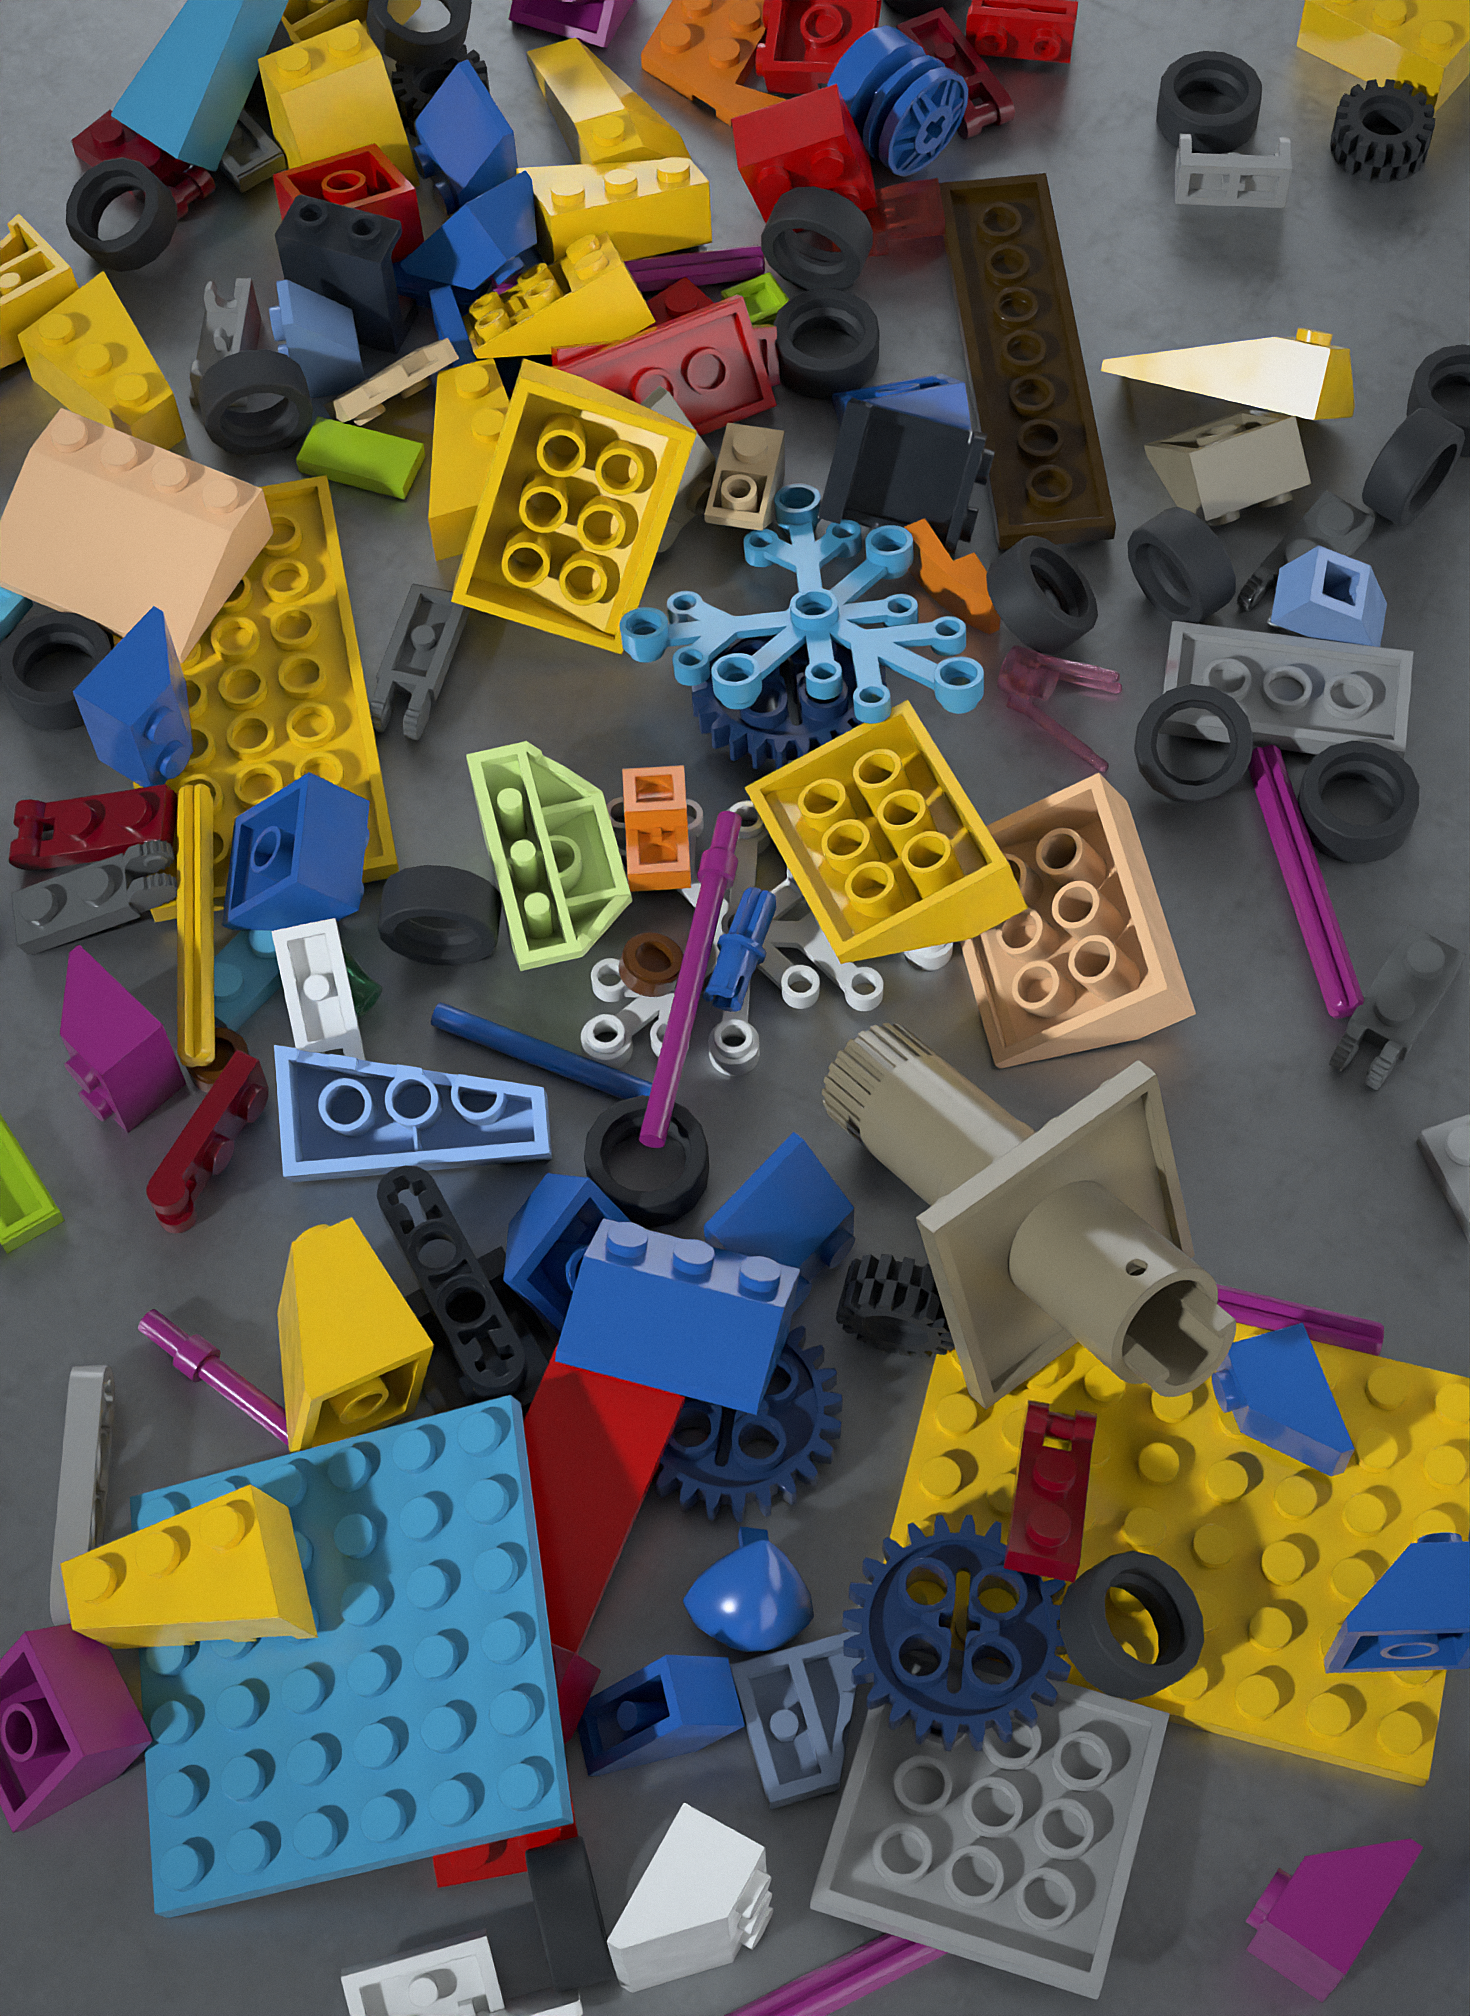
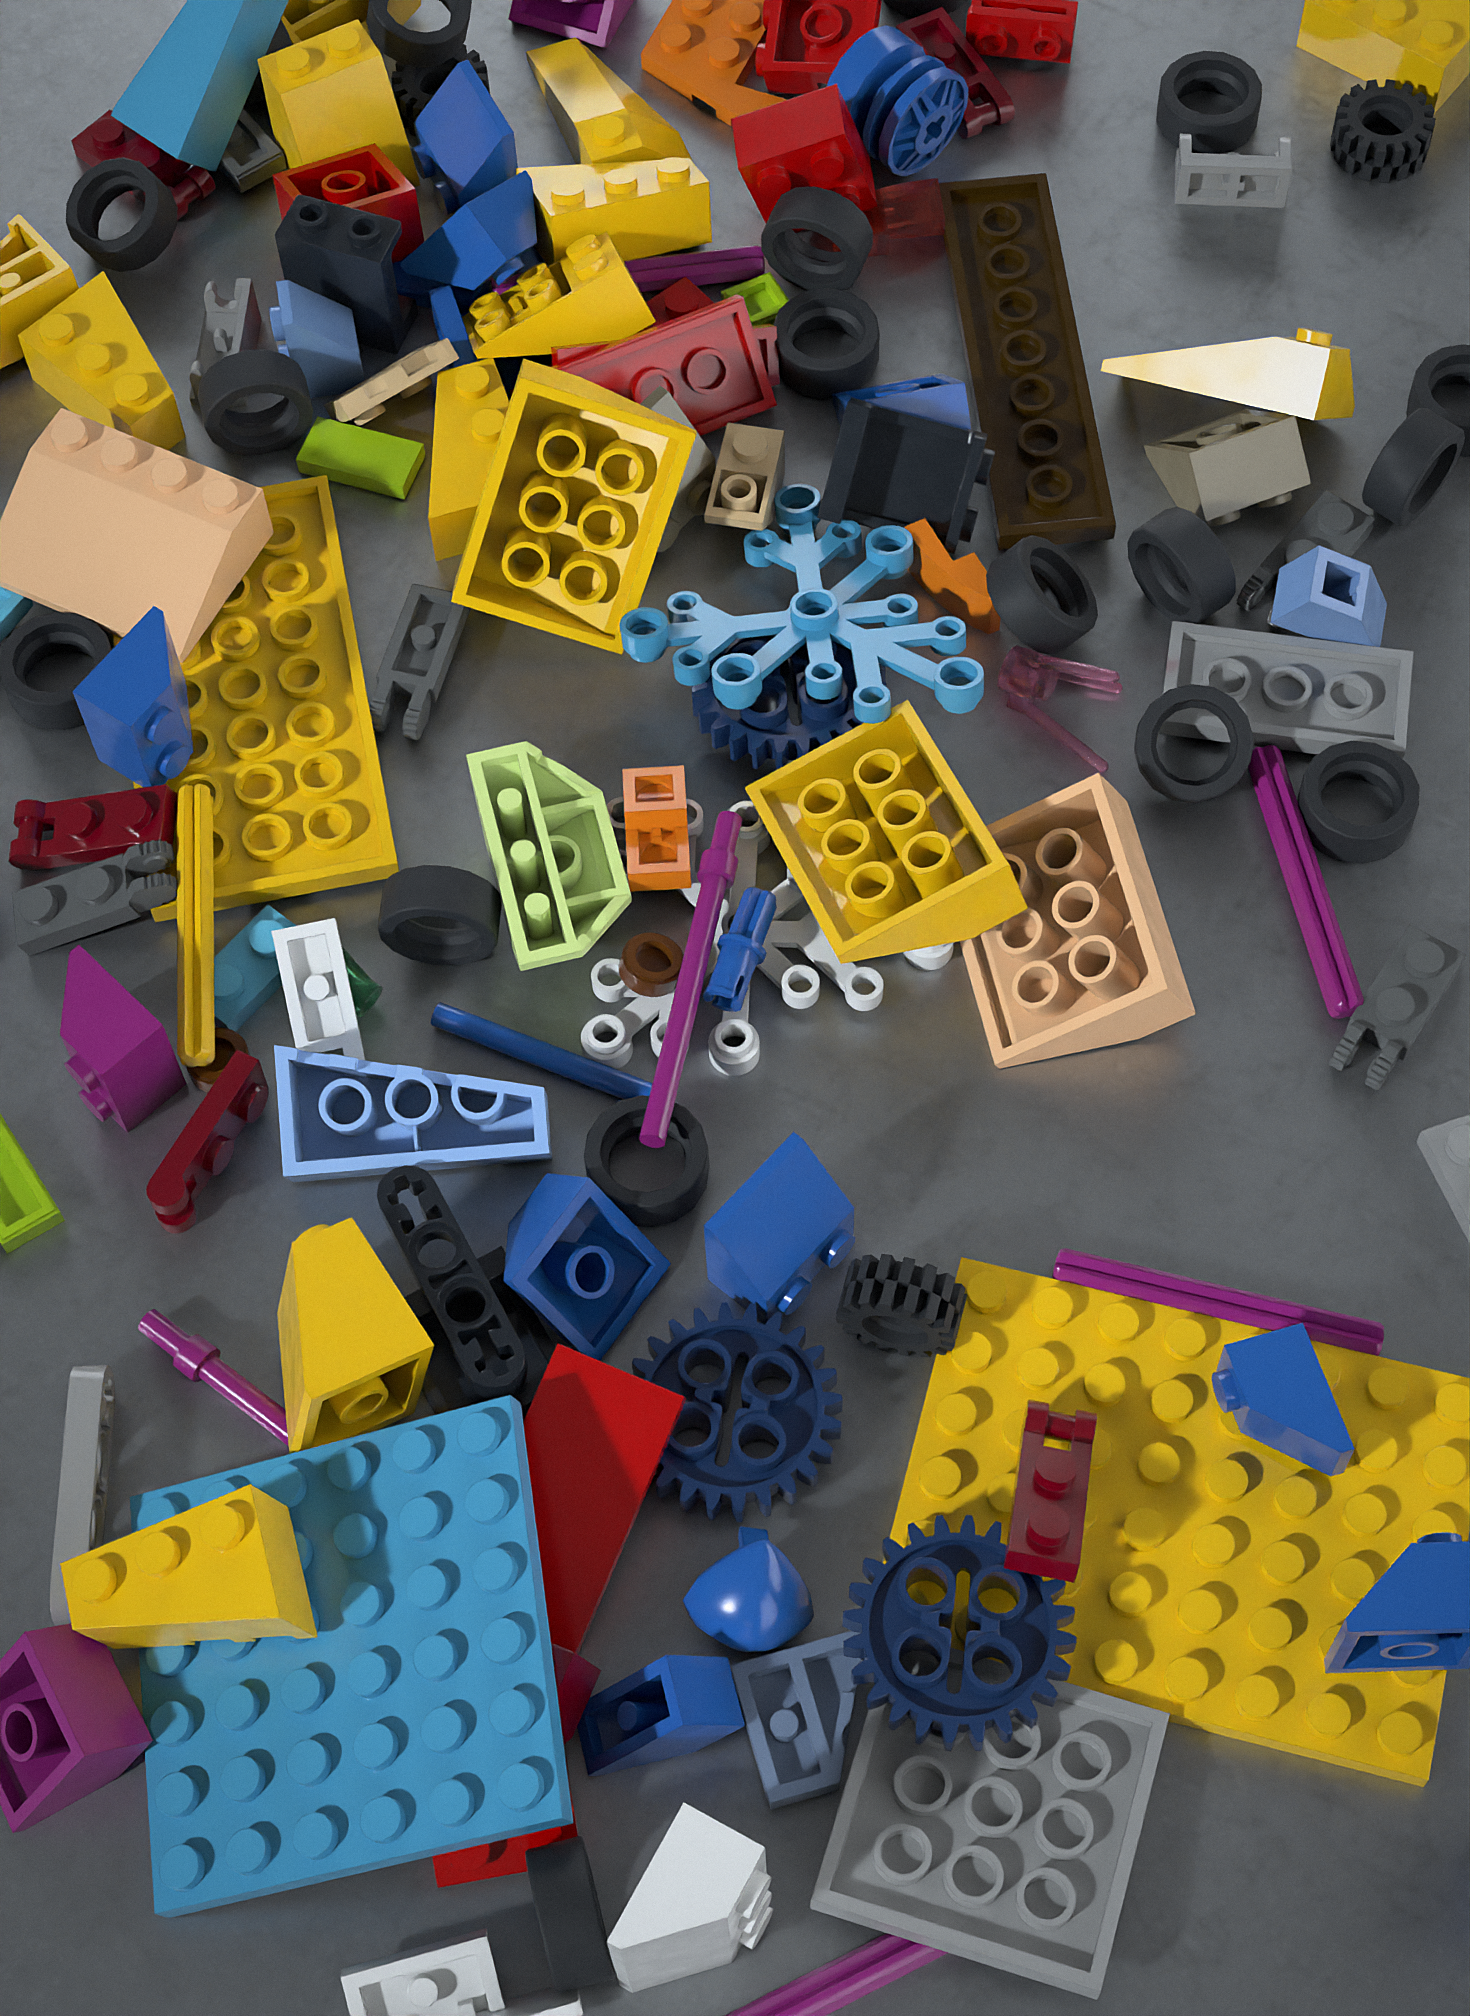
(297, 857): blue slope -> none
(678, 1315): blue slope -> none
(1043, 1228): dark tan piece -> none
(1172, 1611): black tyre -> none
(1326, 1911): magenta slope -> none

